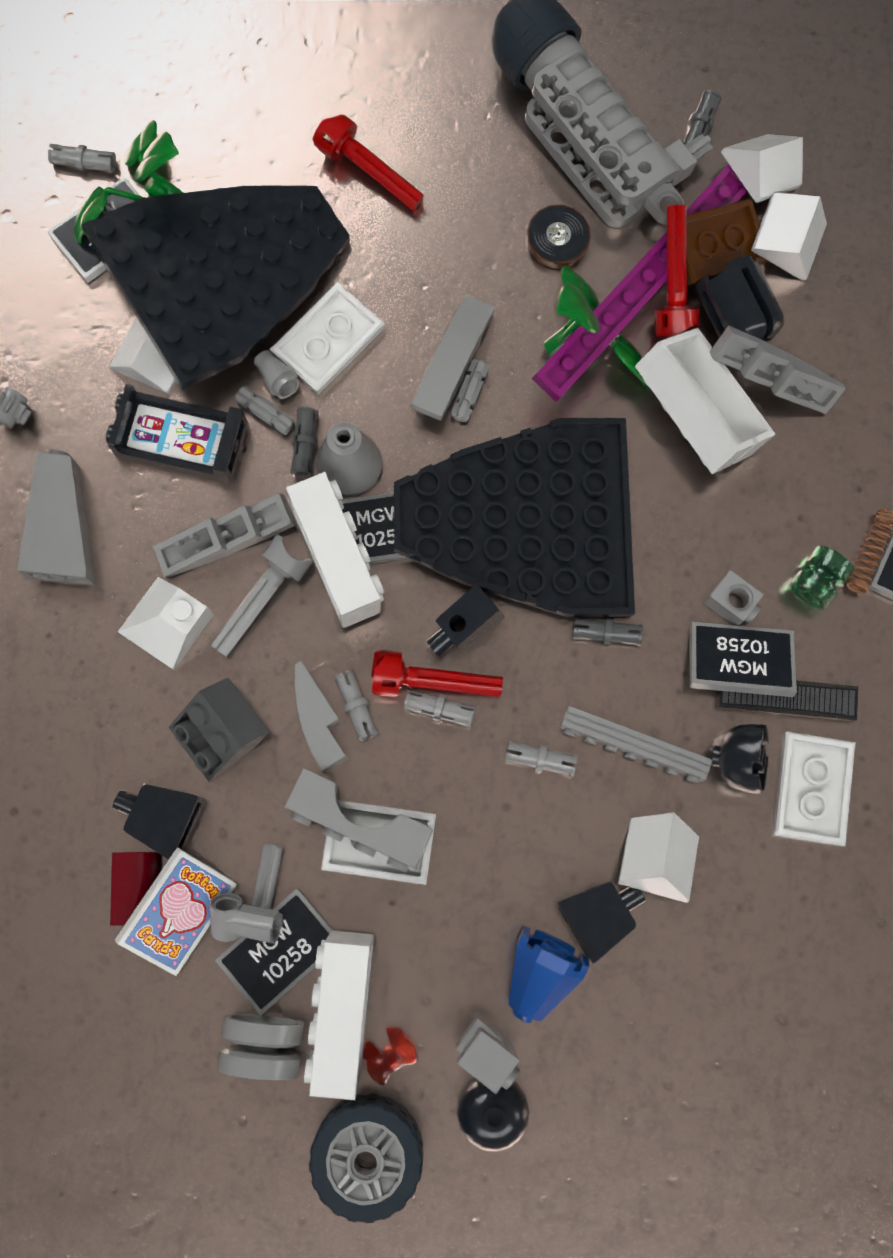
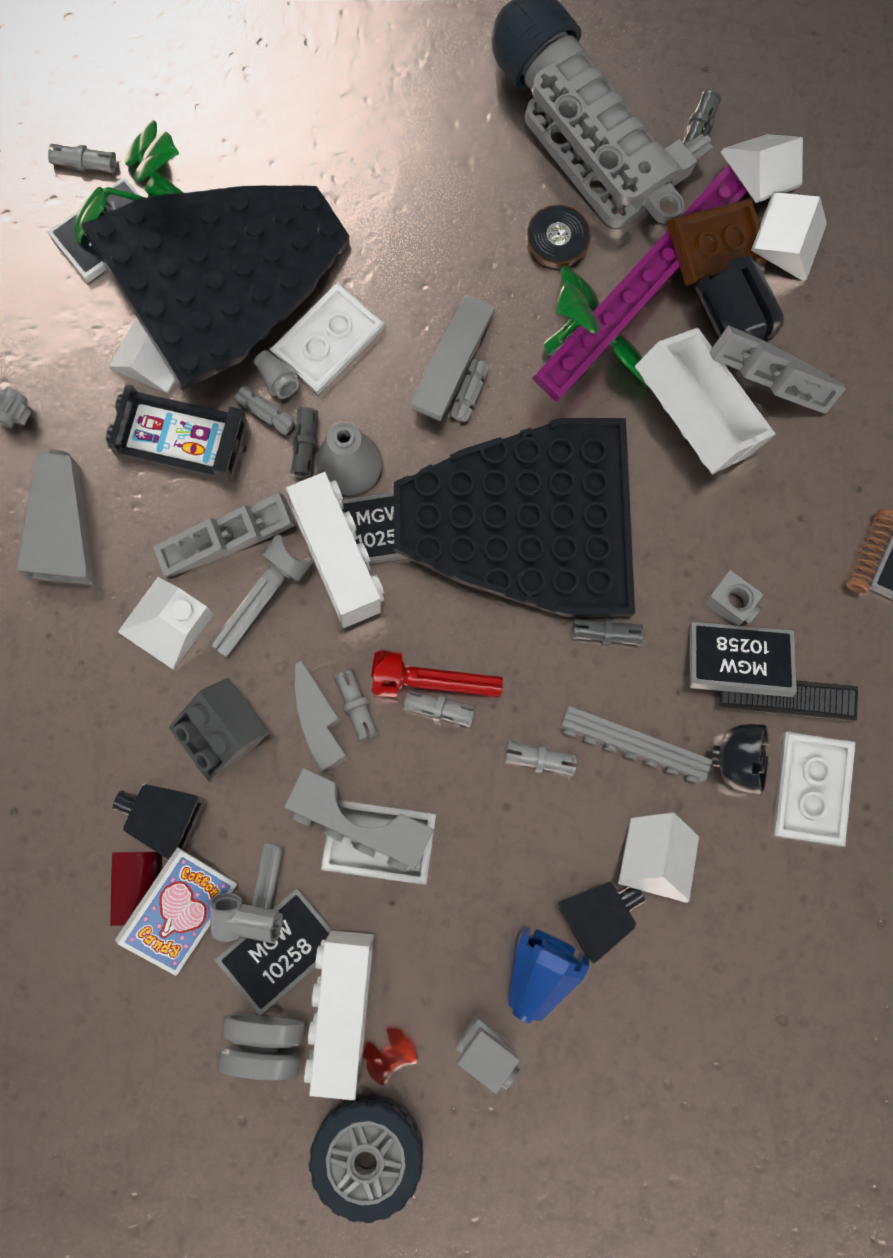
(340, 140): red piece -> none
(478, 614): black torso -> none
(492, 1119): black cylinder -> none
(677, 316): red piece -> none
(823, 575): clear green wheel -> none

